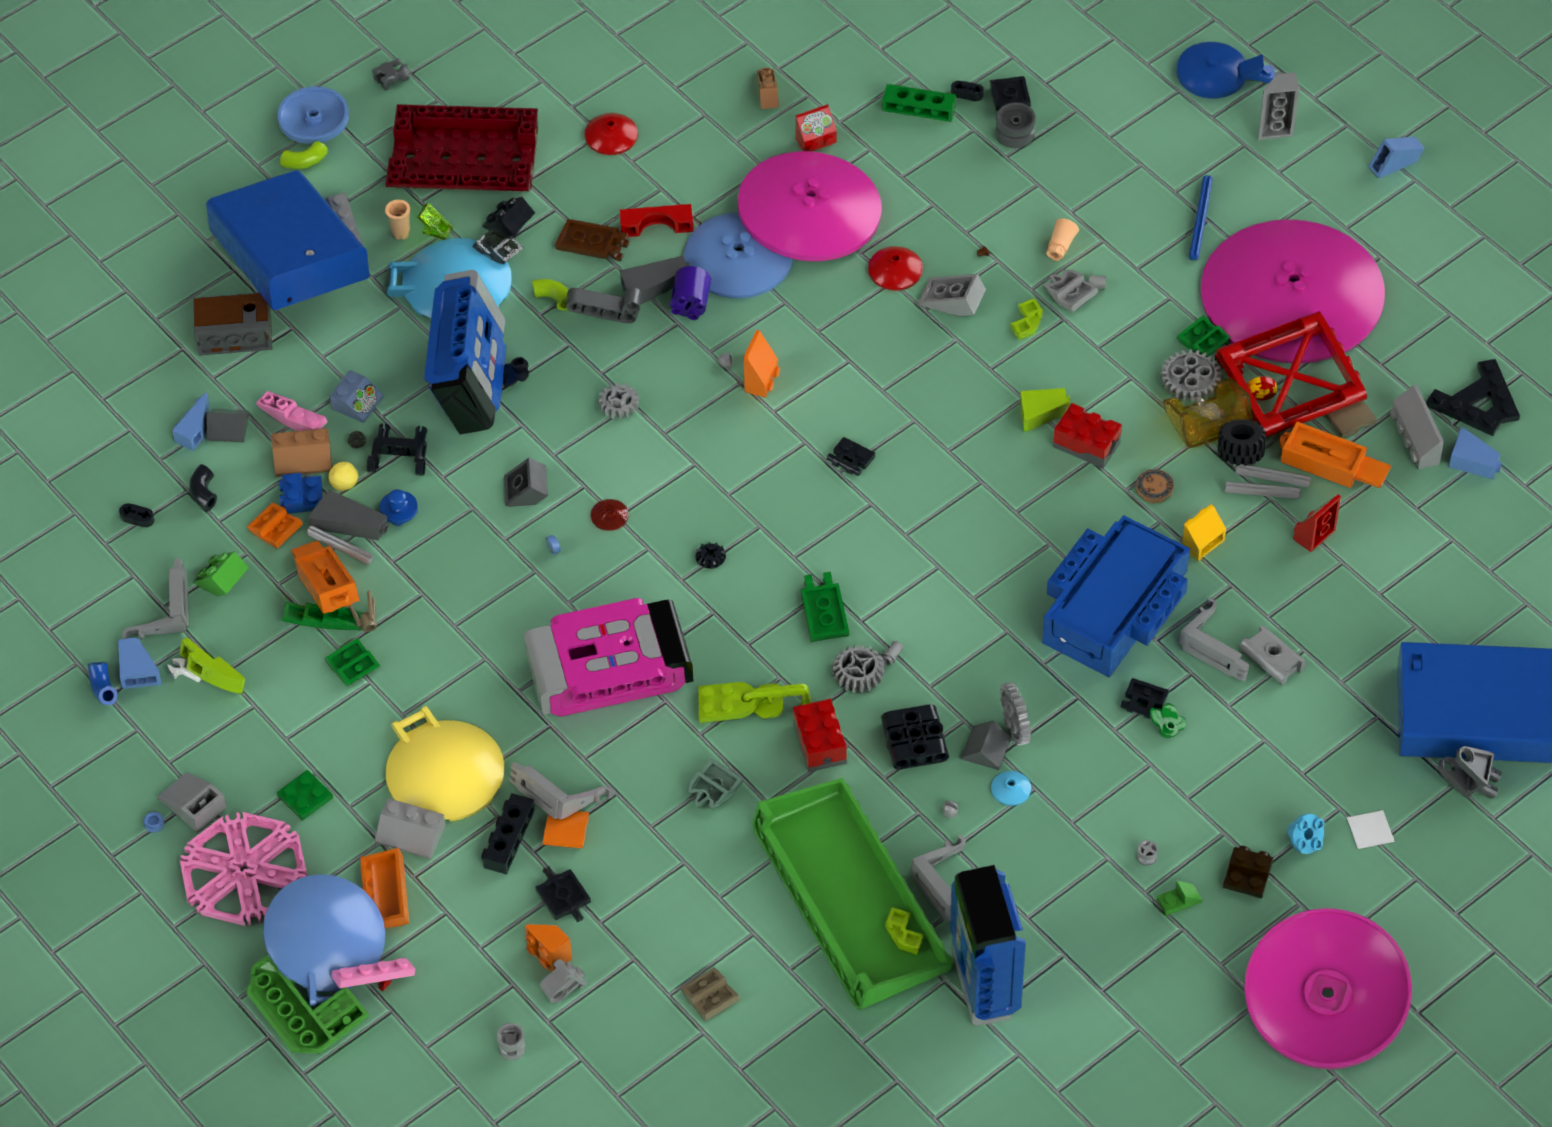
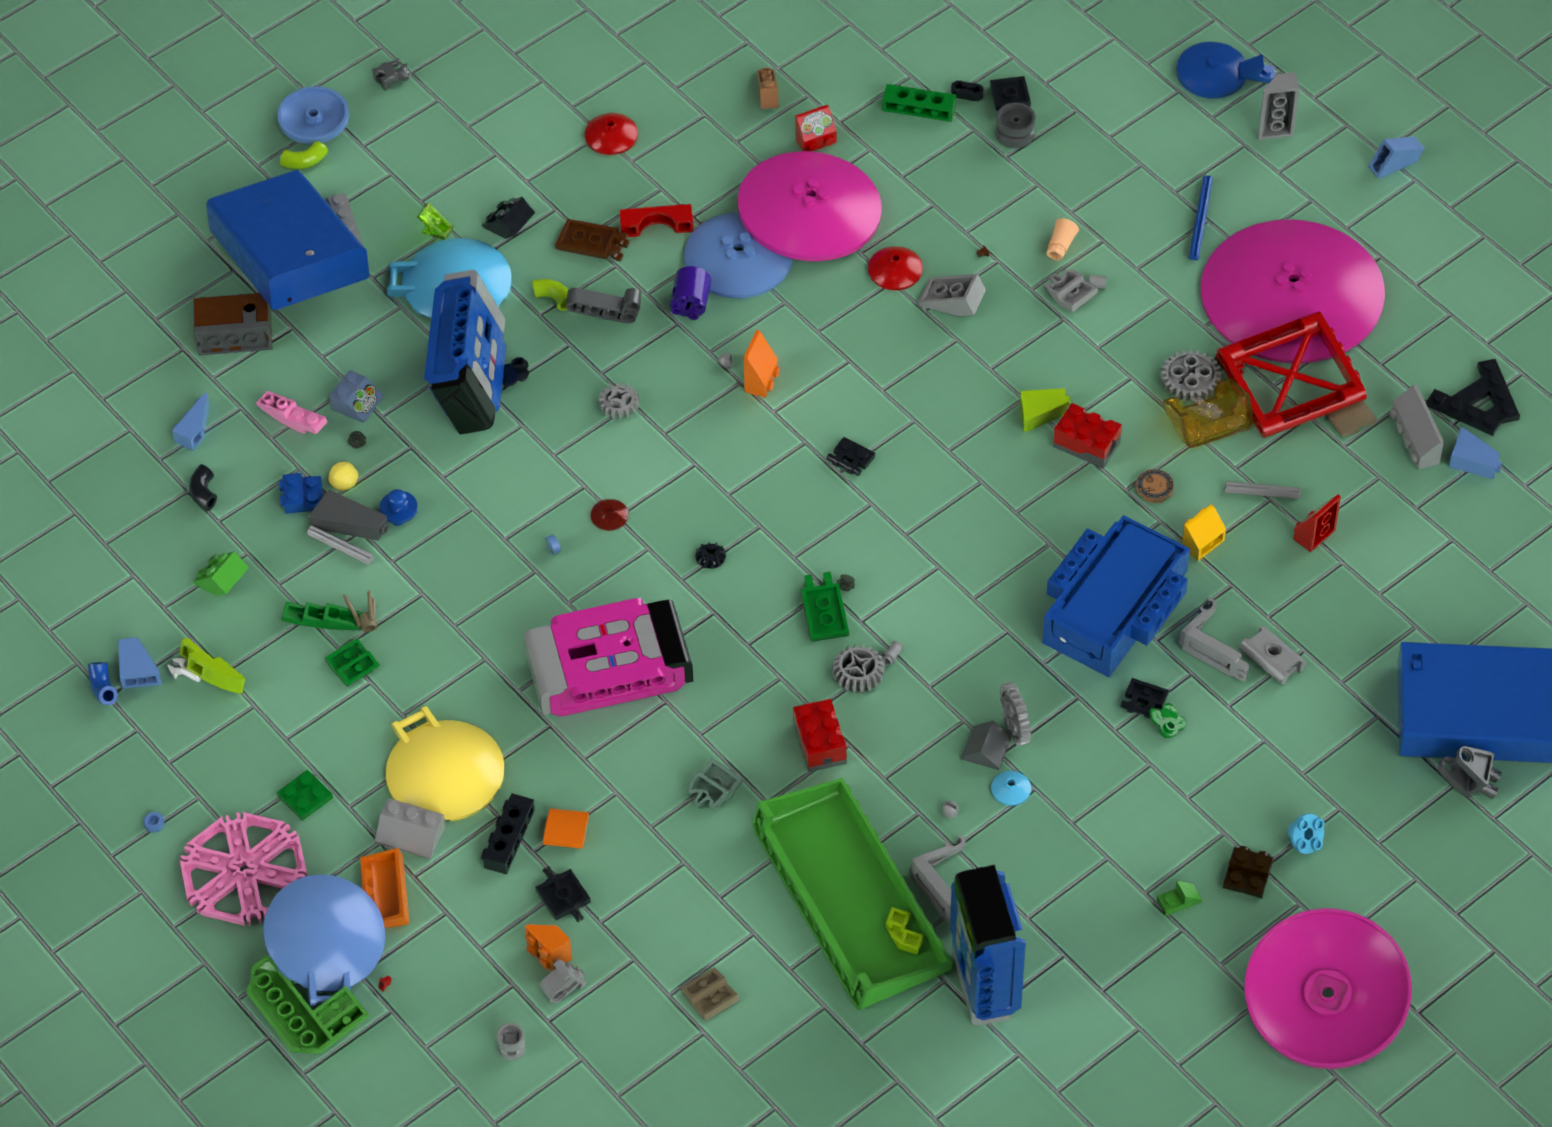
(136, 515): black beam -> none
(178, 607): light grey hinge -> none
(193, 800): light grey slope -> none
(227, 425): dark grey slope -> none
(274, 525): orange slope -> none
(302, 452): medium nougat slope -> none
(325, 577): orange piece -> none
(373, 972): bright pink plate -> none
(388, 446): black connector -> none
(398, 216): light nougat plant -> none
(464, 136): dark red slope -> none
(497, 247): clear smoke slope -> none
(526, 484): dark grey slope -> none
(549, 796): light grey hinge -> none
(652, 278): dark grey slope -> none
(740, 700): lime plate -> none
(846, 582): none -> clear smoke plate
(906, 748): black connector -> none
(1032, 316): lime tile -> none
(1145, 848): light grey wheel -> none
(1203, 336): green slope -> none
(1241, 442): black tyre -> none
(1263, 388): piece -> none
(1273, 475): light grey axle -> none
(1330, 457): orange piece -> none
(1370, 829): white sticker -> none

